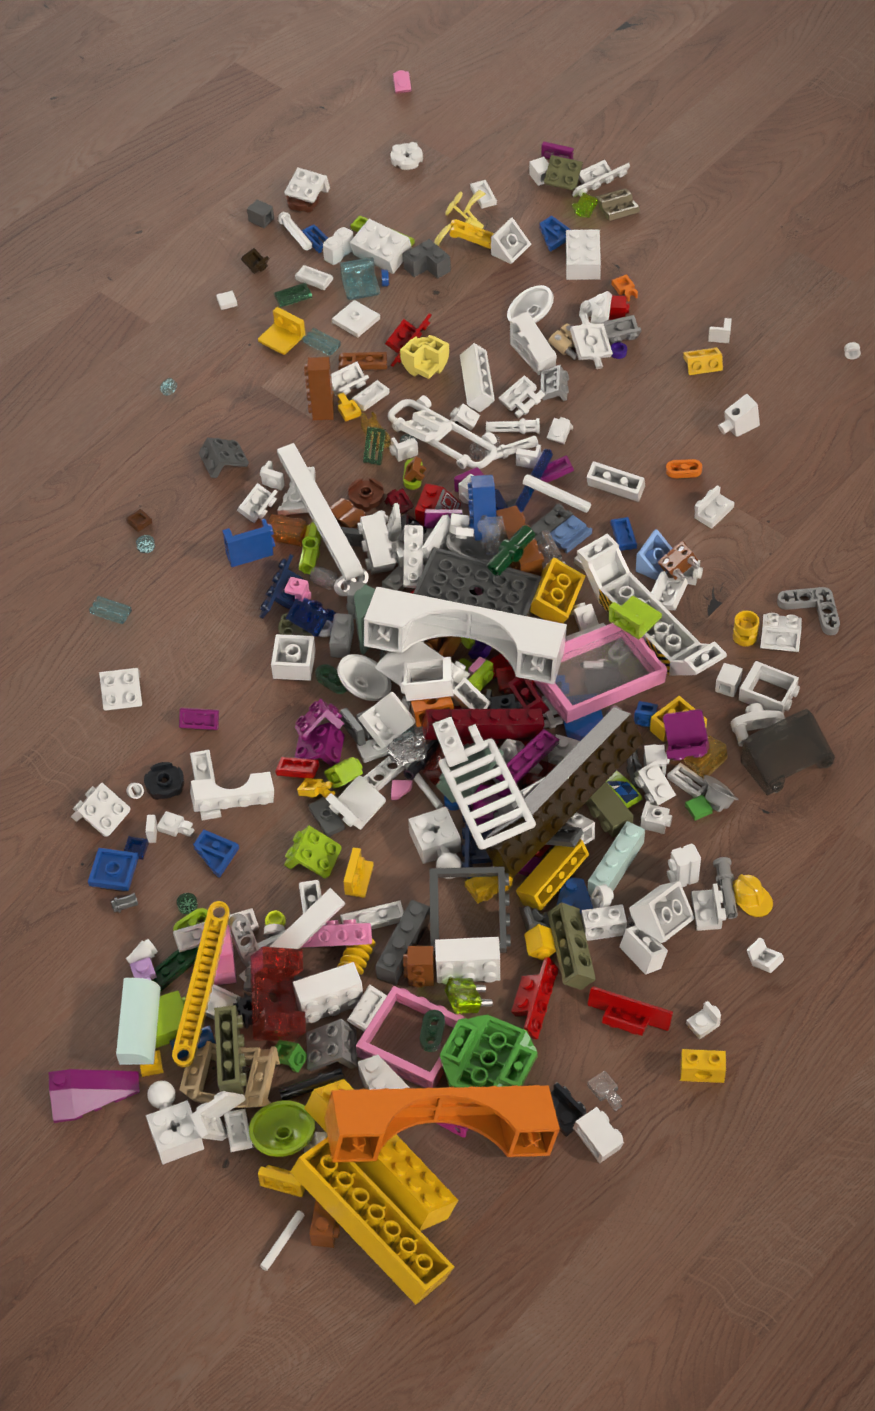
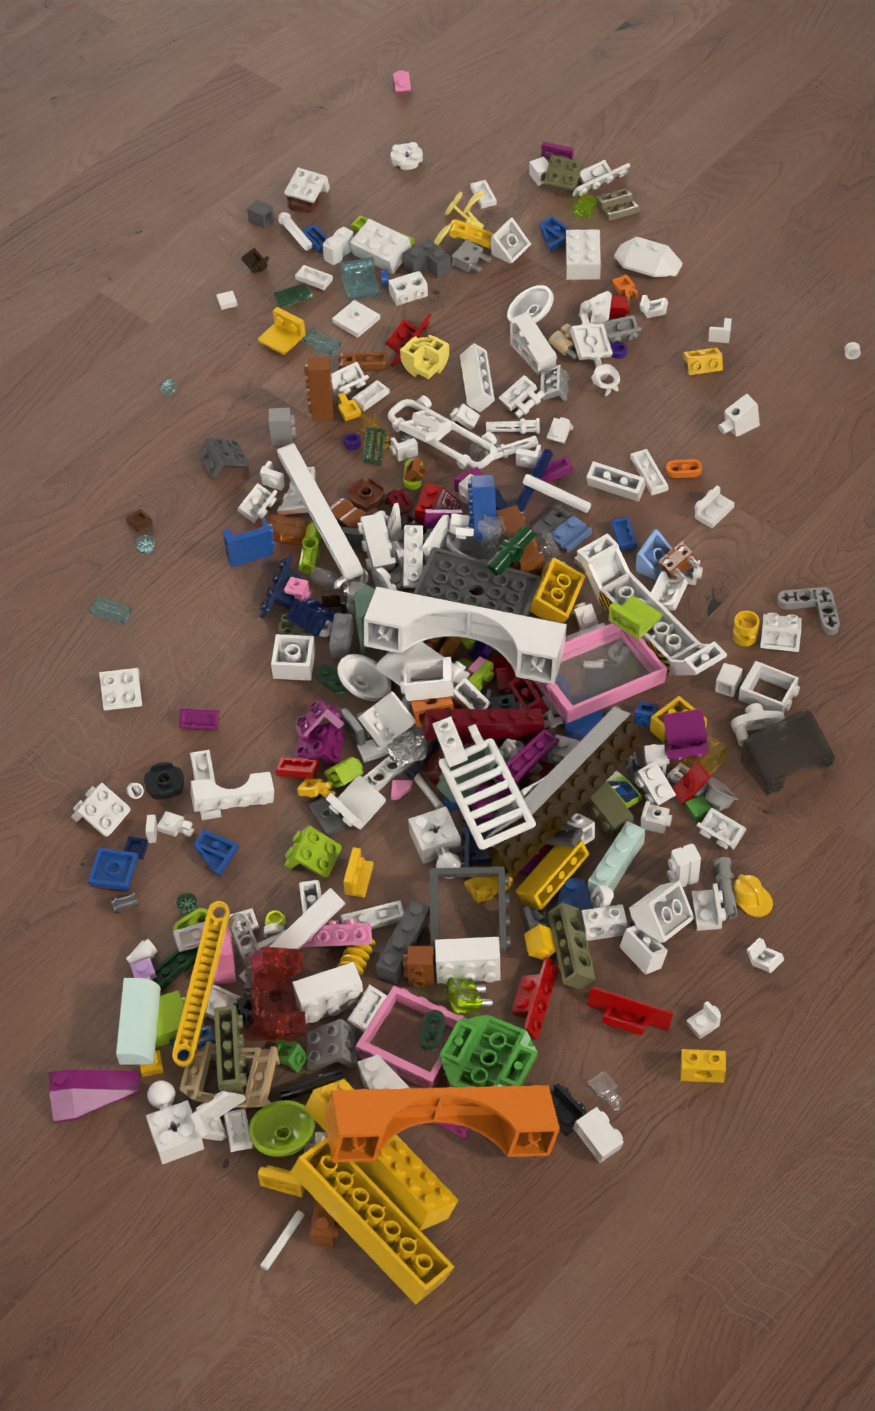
(281, 426): none -> light grey brick
(334, 598): none -> dark brown bracket
(352, 441): none -> dark purple tile
(381, 579): none -> white tile
(408, 288): none -> white brick
(468, 256): none -> light grey piece
(601, 373): none -> white piece
(648, 258): none -> white wedge
(649, 471): none -> white tile
(653, 308): none -> white bracket
(691, 783): none -> red plate
(721, 828): none -> white bracket

